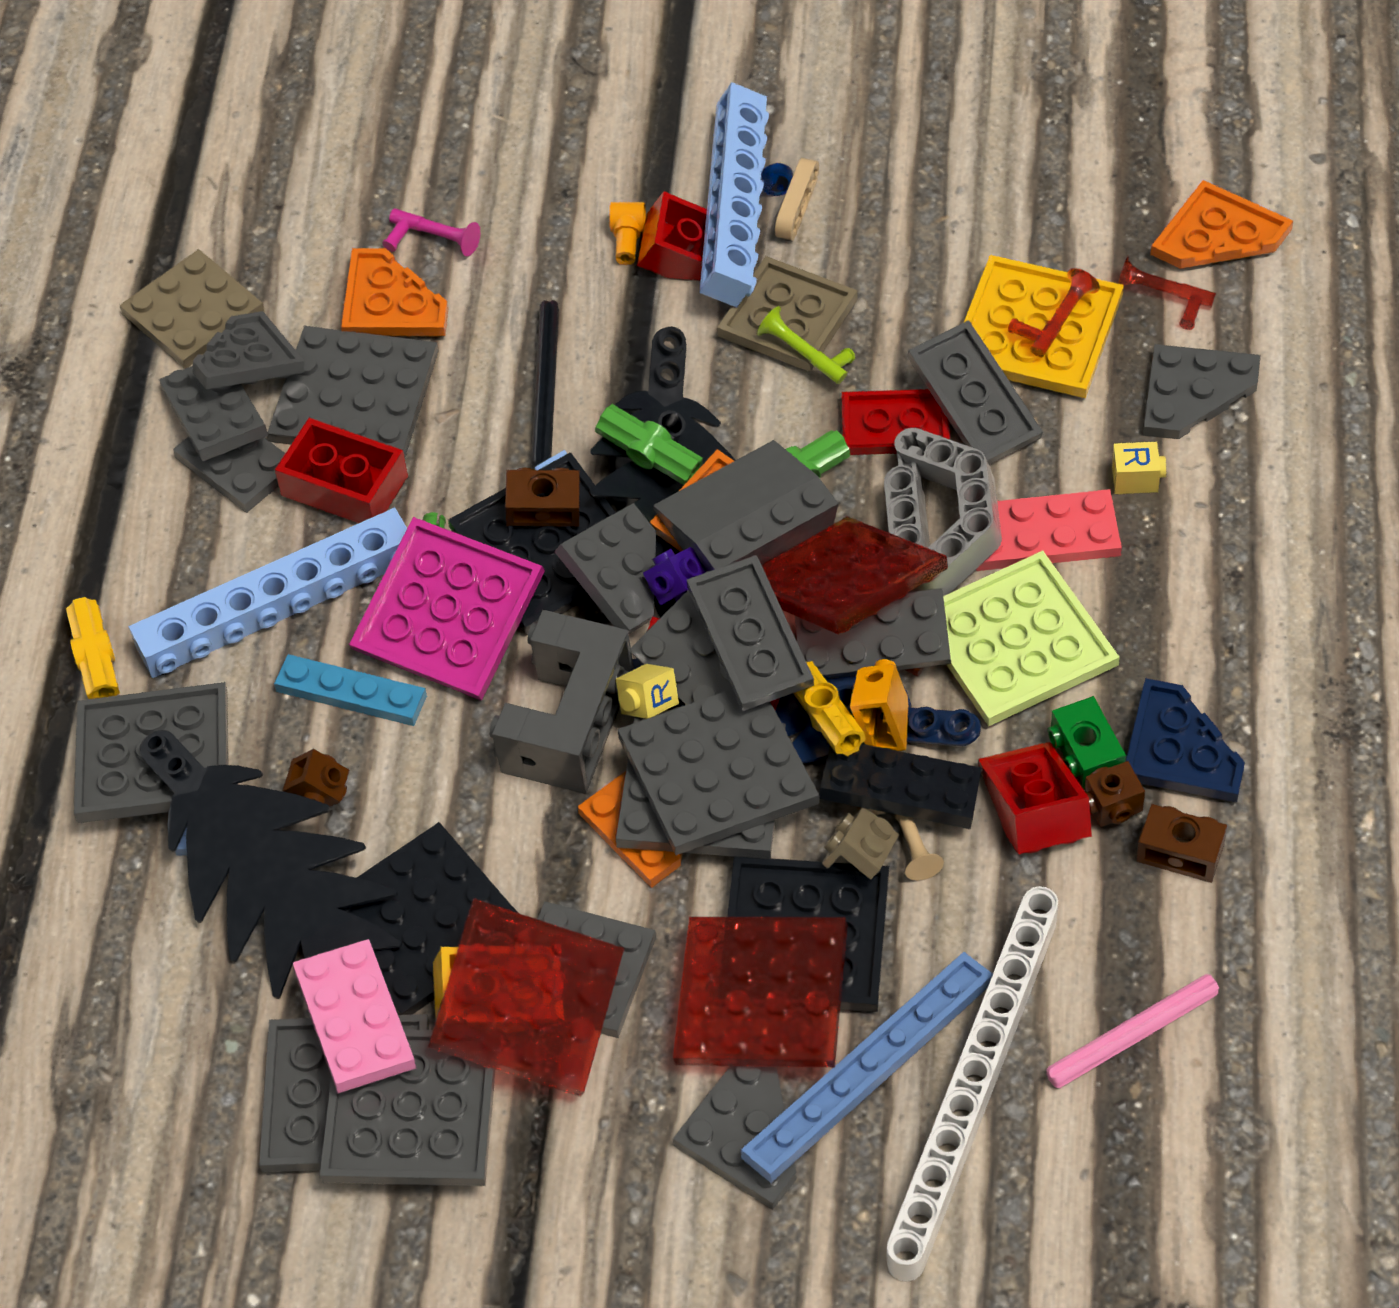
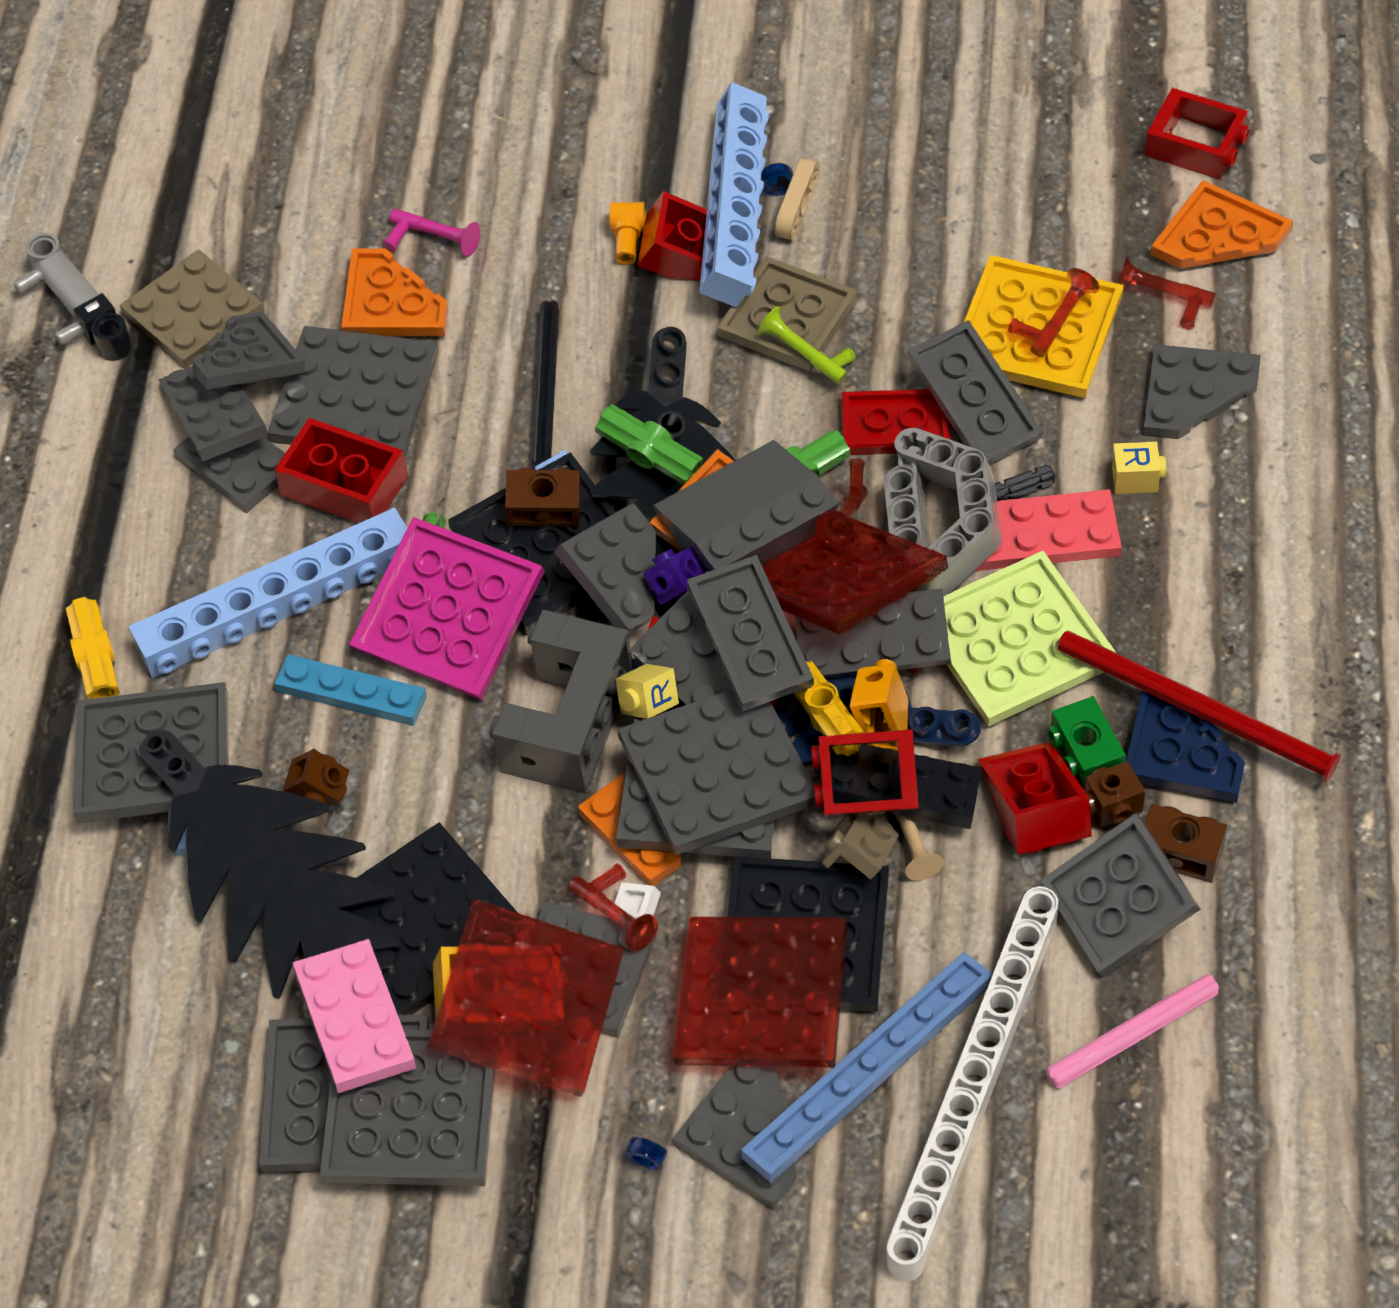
(92, 311): none -> light grey piece
(637, 898): none -> white plate
(638, 930): none -> clear red piece
(645, 1153): none -> clear blue tile
(835, 526): none -> clear red piece
(907, 773): none -> red window
(1025, 483): none -> black axle
(1120, 895): none -> dark grey plate
(1191, 154): none -> red window
(1199, 704): none -> red axle

